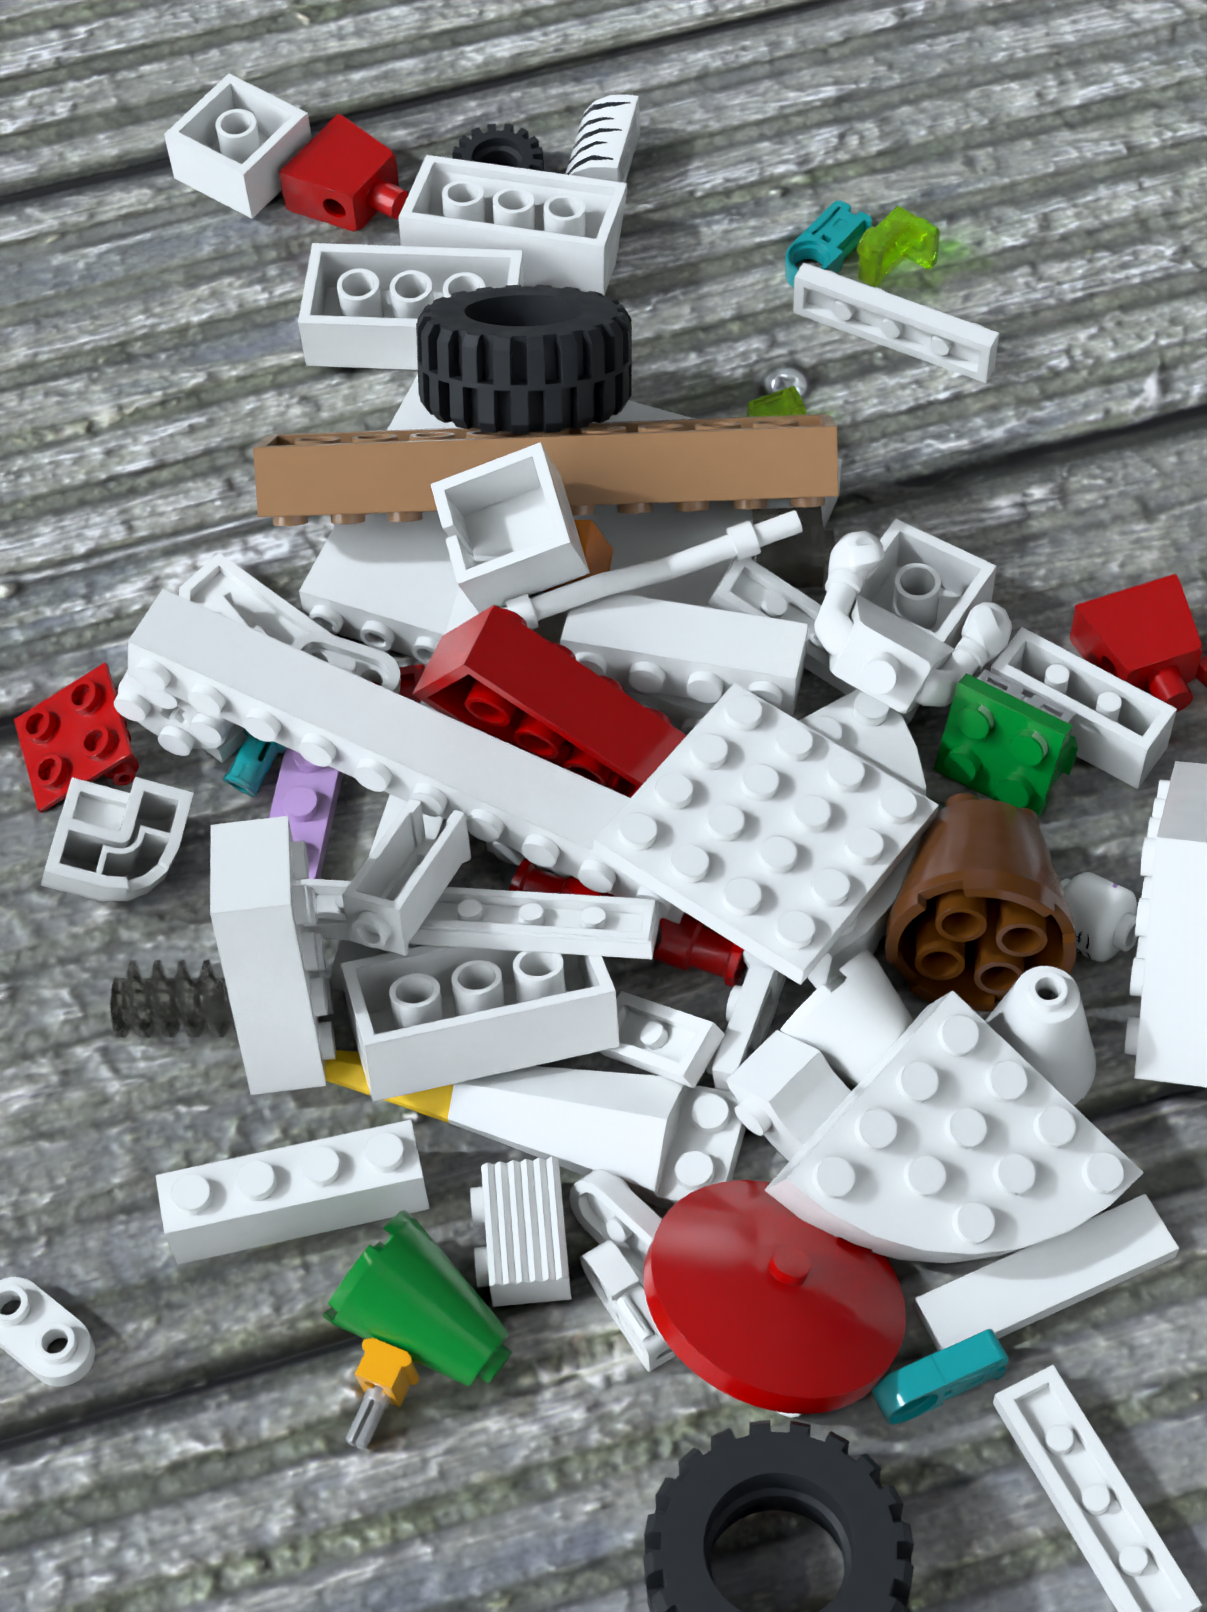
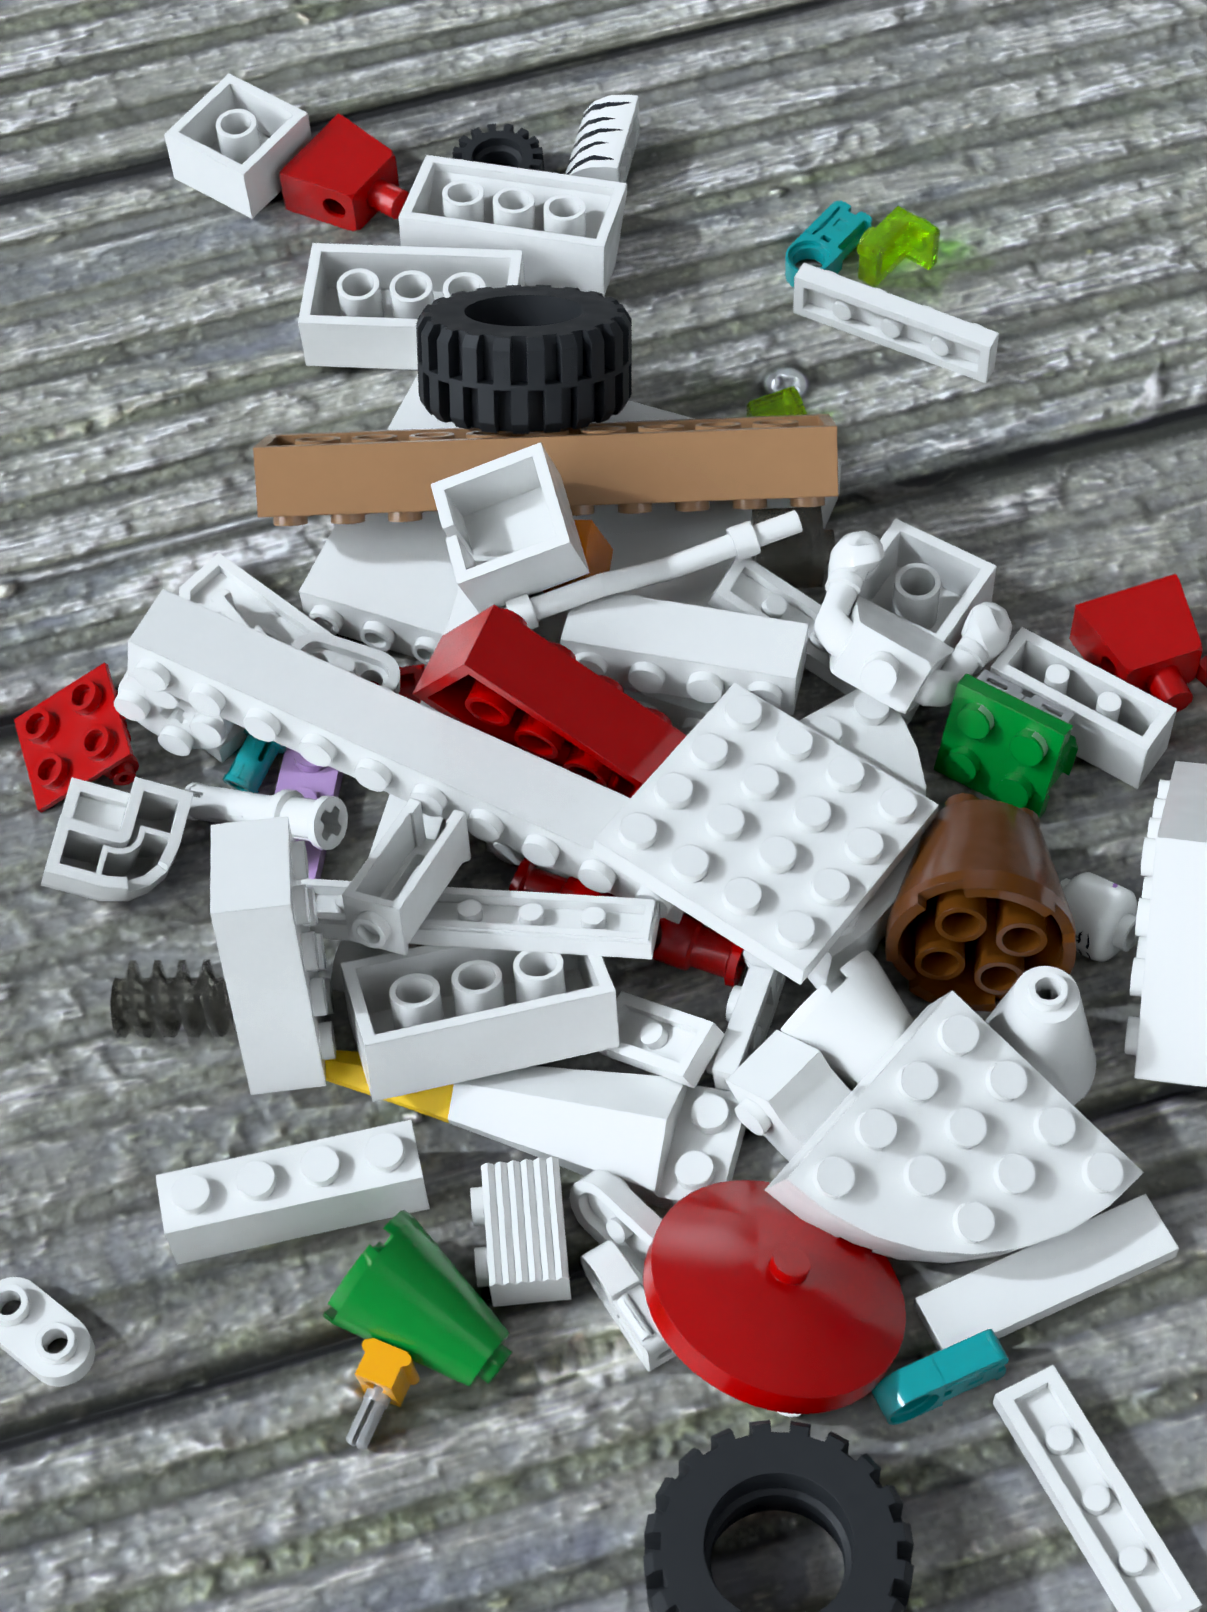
(311, 820): none -> white pin

